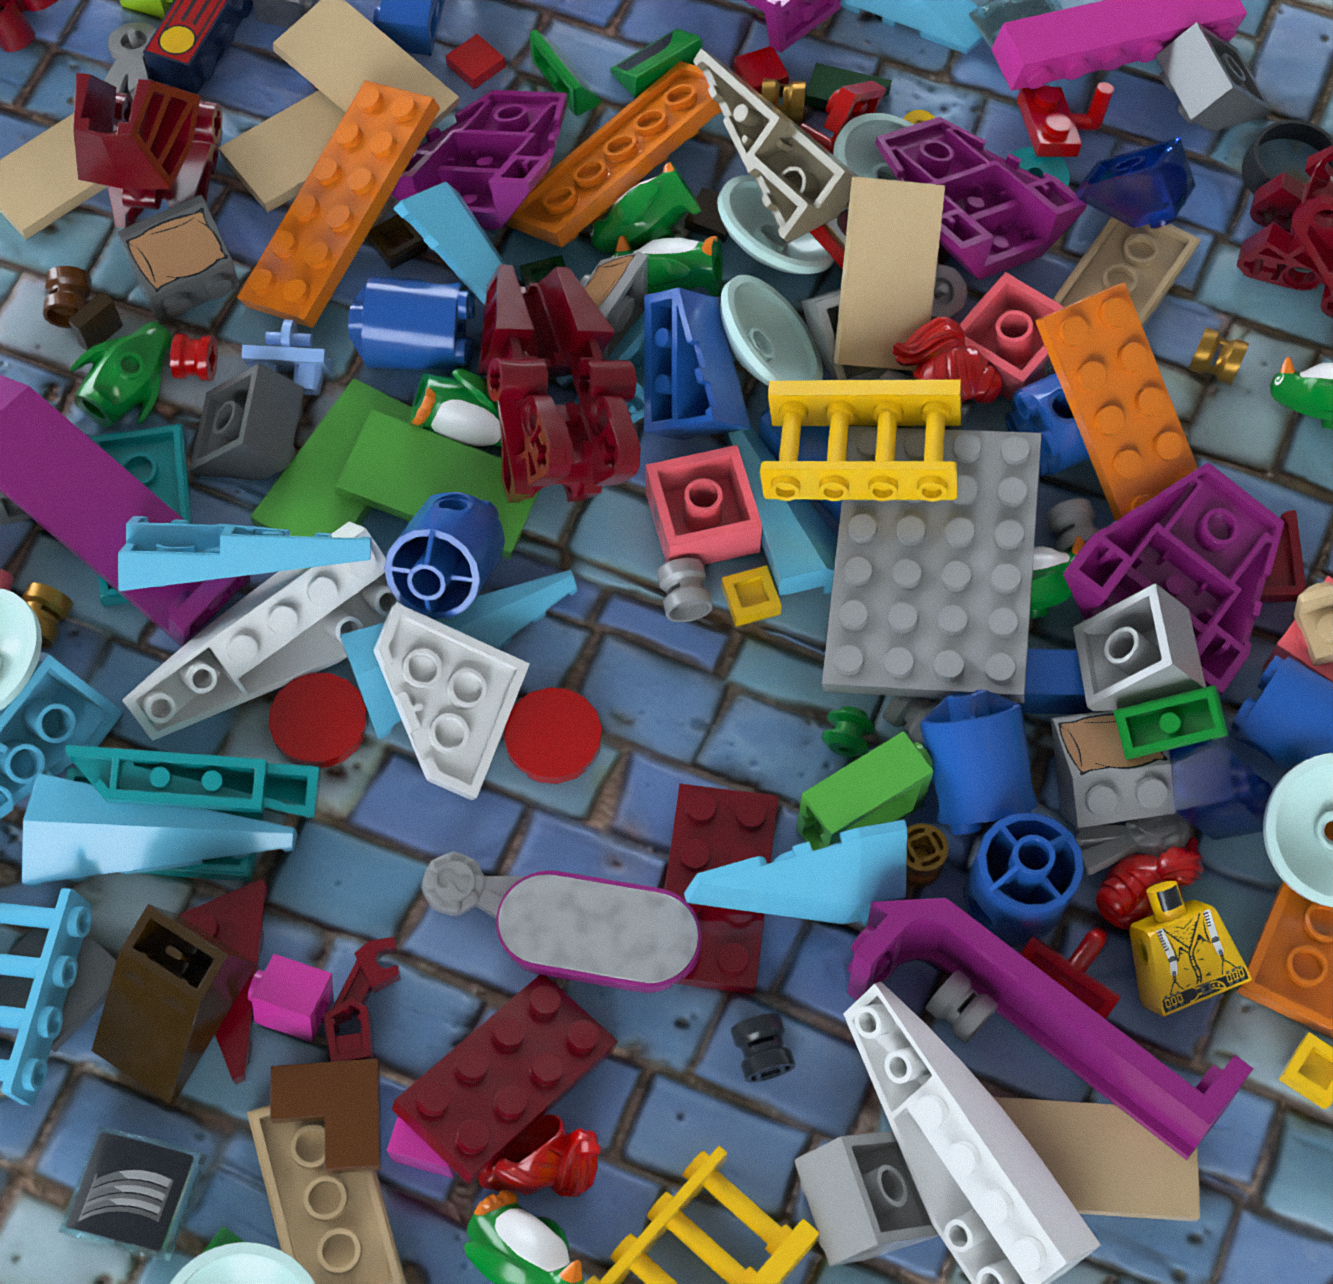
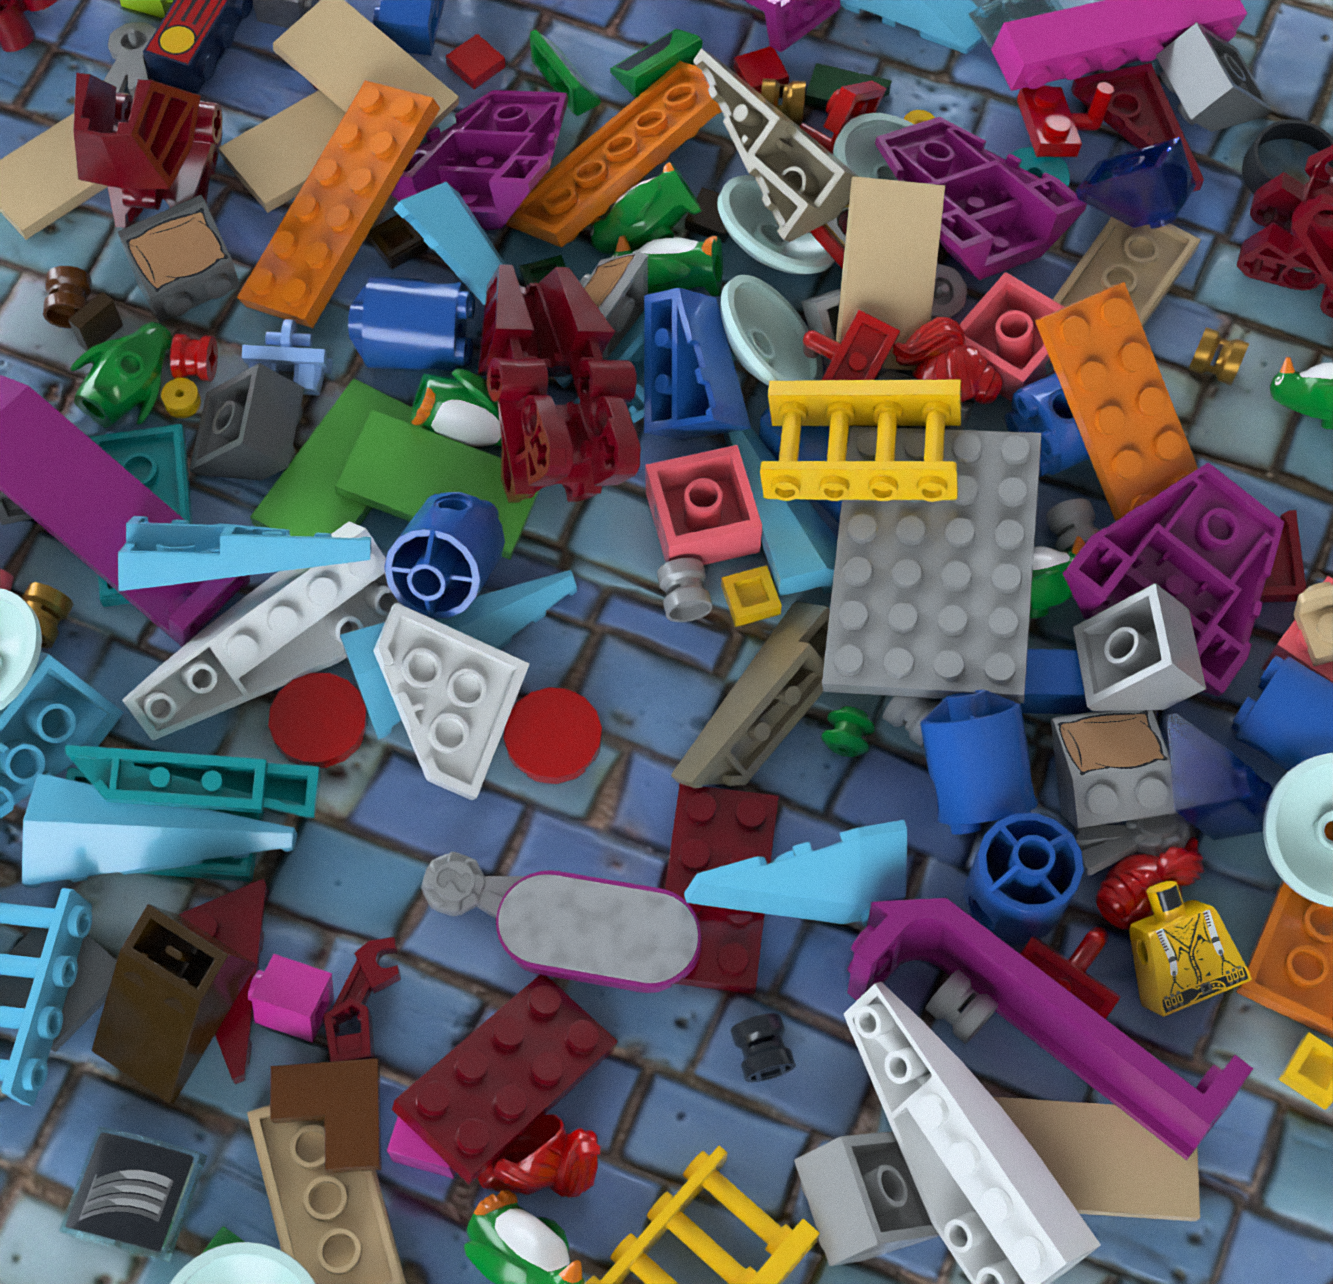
(181, 398): none -> yellow piece
(763, 703): none -> dark tan wedge
(860, 352): none -> red plate
(870, 791): bright green window -> none
(921, 867): pearl gold wheel -> none
(1138, 109): none -> dark red wing
(1171, 722): green slope -> none

